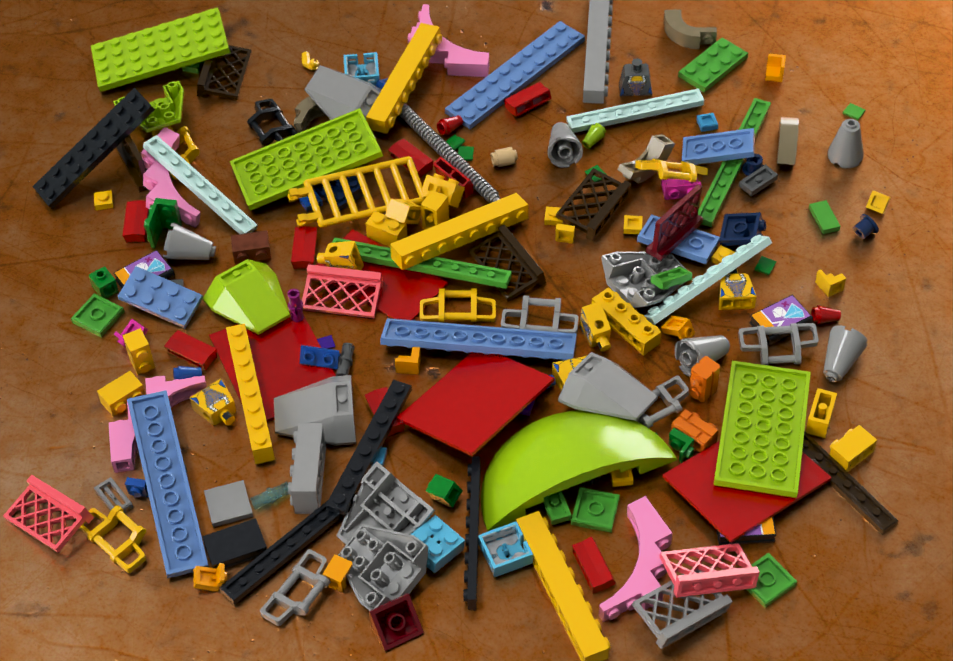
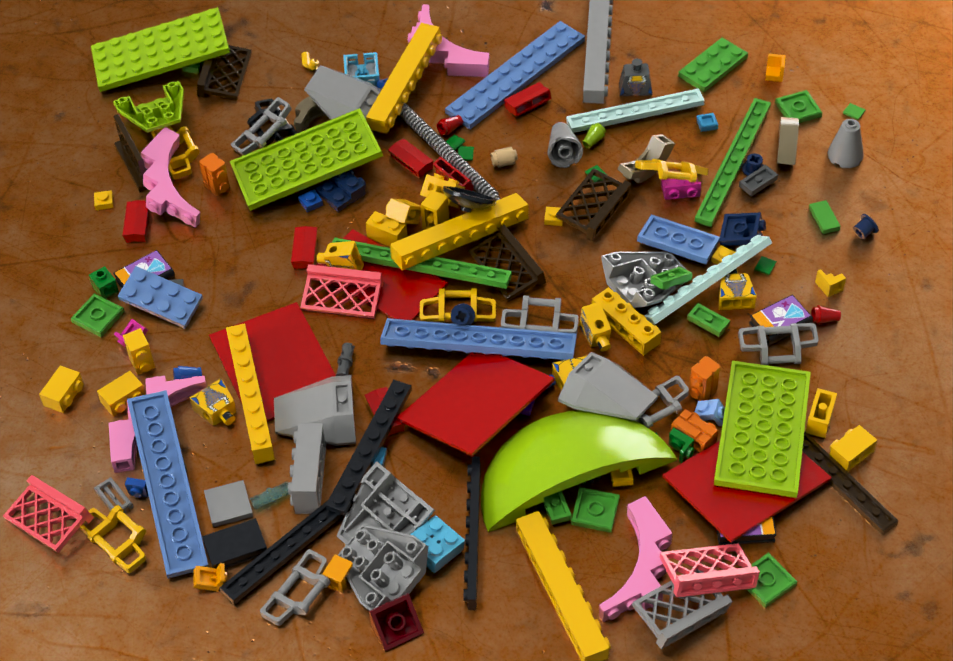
(61, 389): none -> yellow brick
(93, 148): black plate -> none
(161, 215): green bracket -> none
(187, 245): light grey cone -> none
(191, 350): red piece -> none
(199, 185): light aqua plate -> none
(214, 174): none -> orange brick
(248, 296): lime wedge -> none
(251, 246): copper brick -> none
(279, 121): none -> light grey bar
(294, 298): magenta pin -> none
(316, 216): yellow bar -> none
(319, 356): blue hinge -> none
(326, 342): dark purple piece -> none
(409, 364): light orange panel -> none
(443, 490): green brick -> none
(462, 314): none -> dark blue piece
(468, 199): none -> black dish
(504, 542): medium azure piece -> none
(565, 233): yellow plate -> none
(593, 565): red piece -> none
(632, 224): yellow plate -> none
(676, 224): dark red fence -> none
(678, 327): light orange bracket -> none
(685, 34): dark tan arch -> none
(692, 350): light grey cone -> none
(708, 320): none -> bright green plate
(711, 410): none -> light blue bracket
(719, 146): medium blue plate -> none
(799, 105): none -> bright green tile
(842, 351): light grey cone -> none
(878, 202): yellow plate -> none

